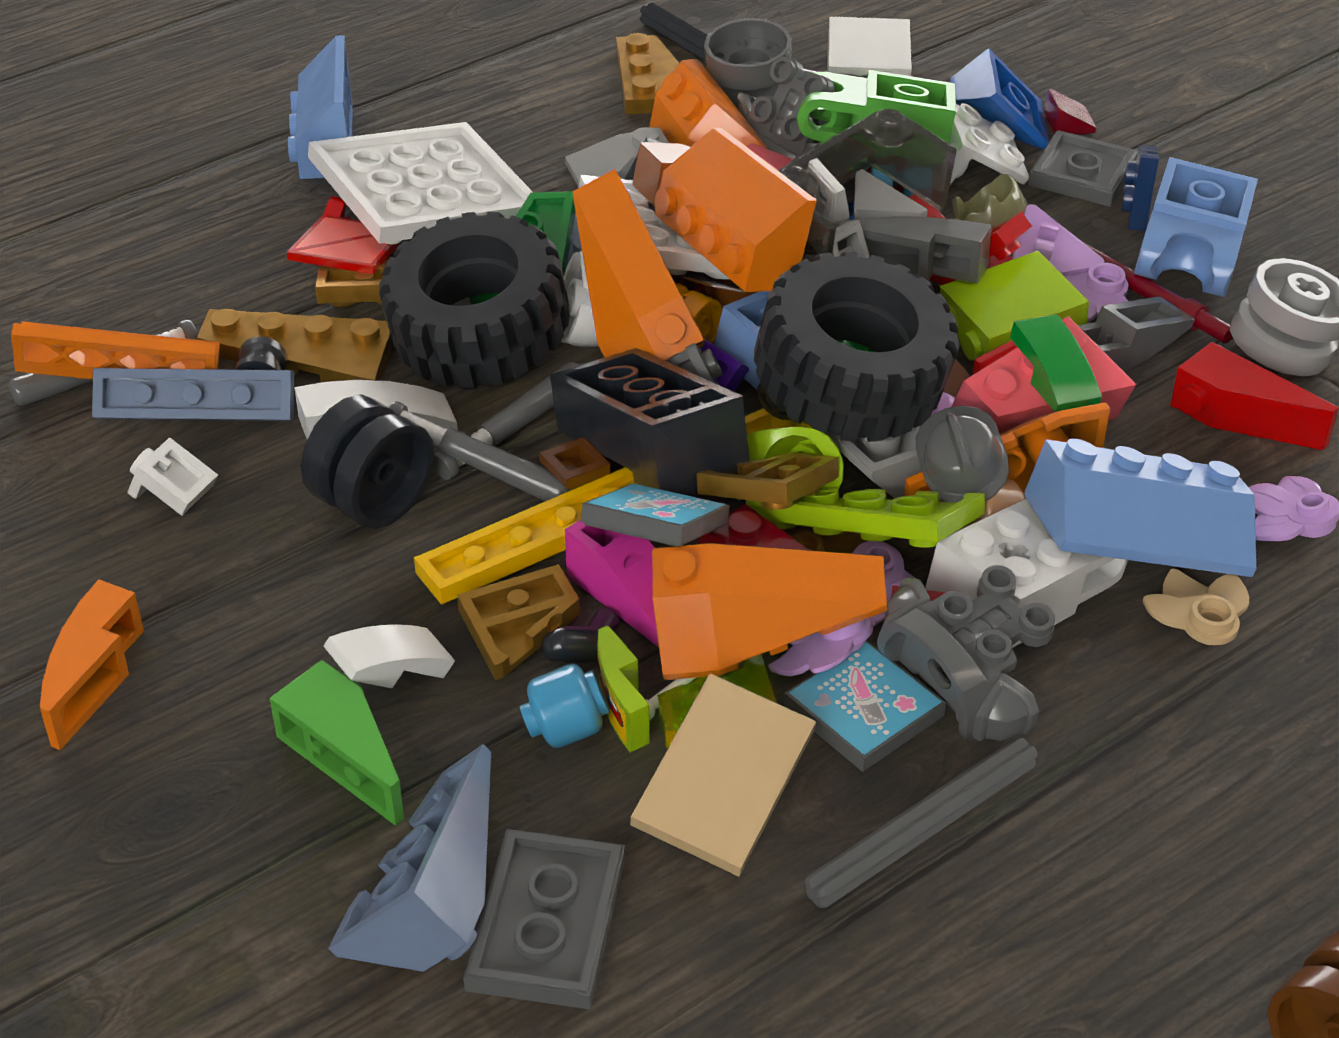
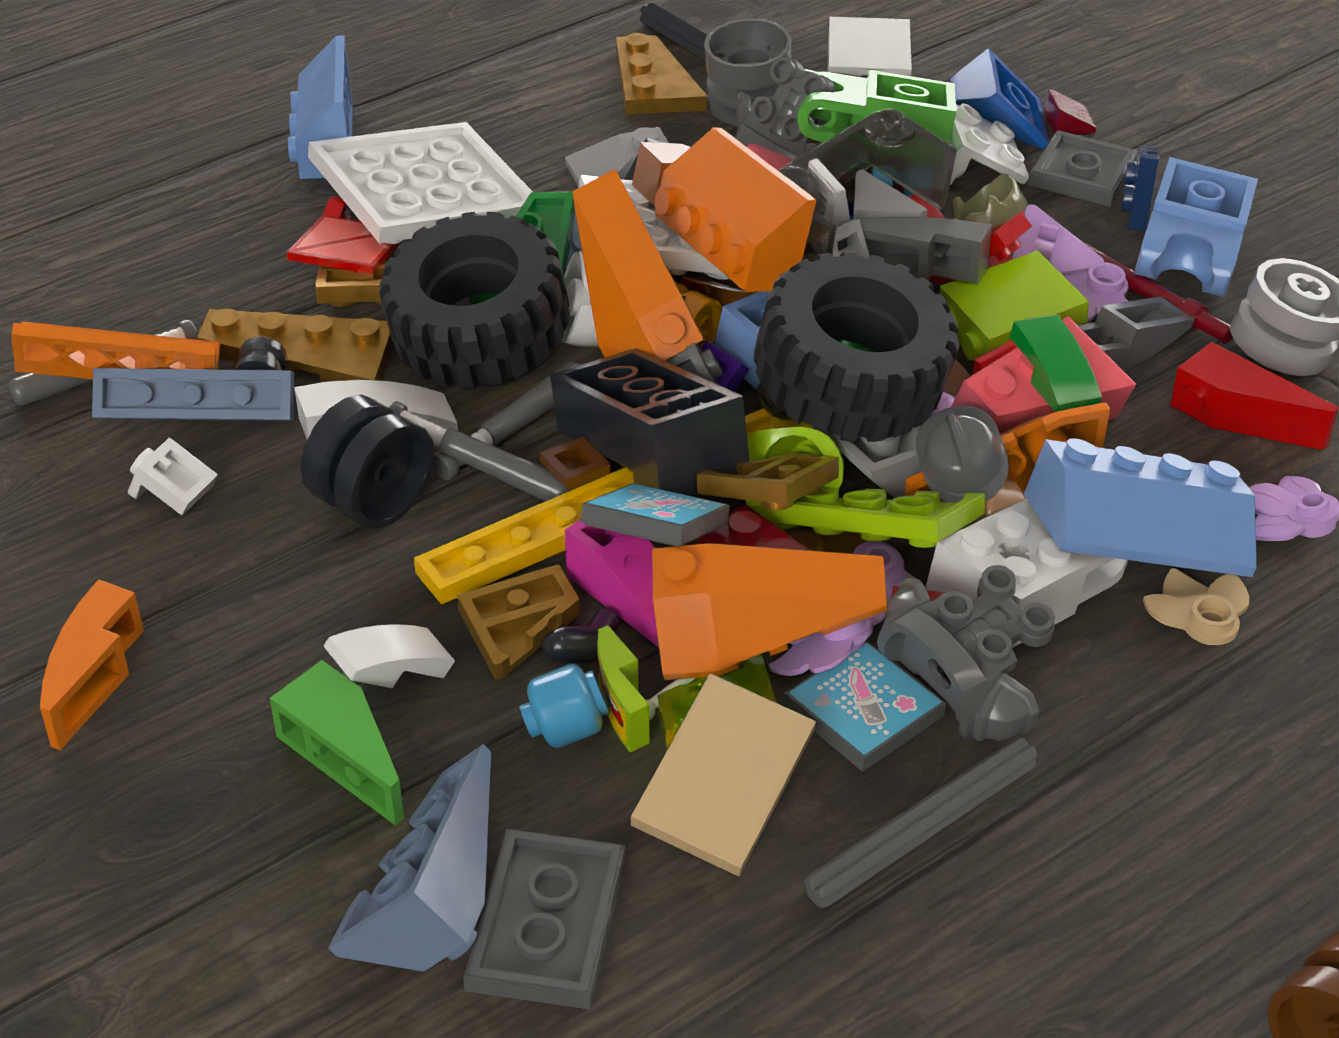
(694, 104): orange wedge -> none

